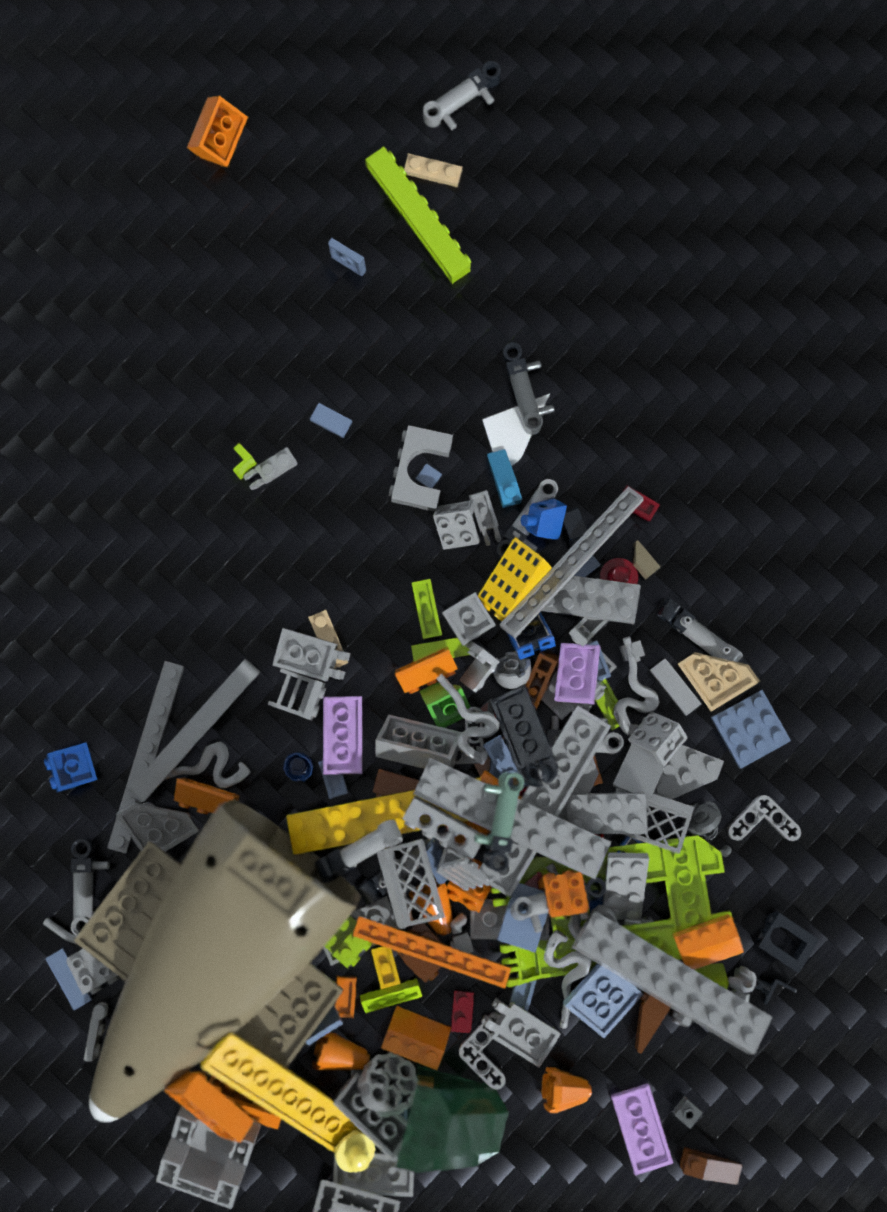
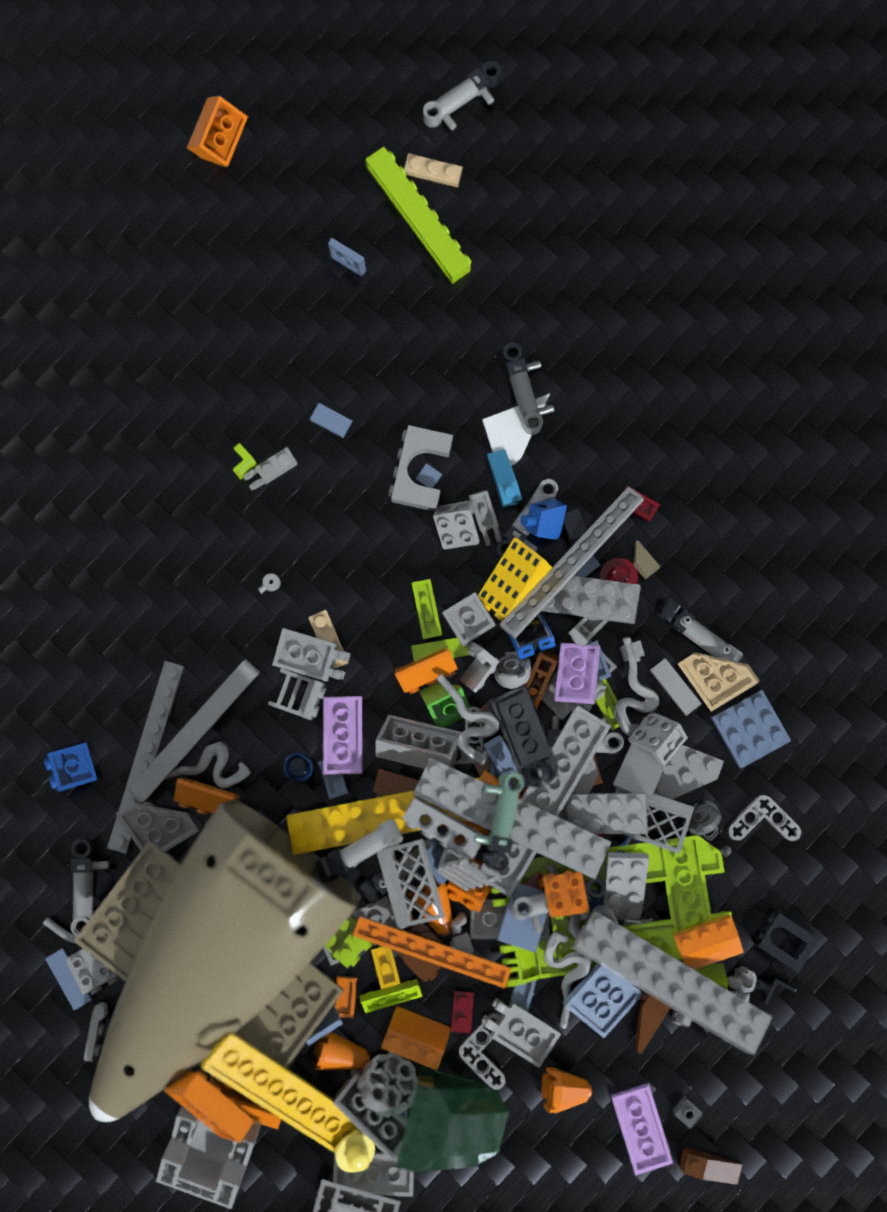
(266, 583): none -> light grey piece

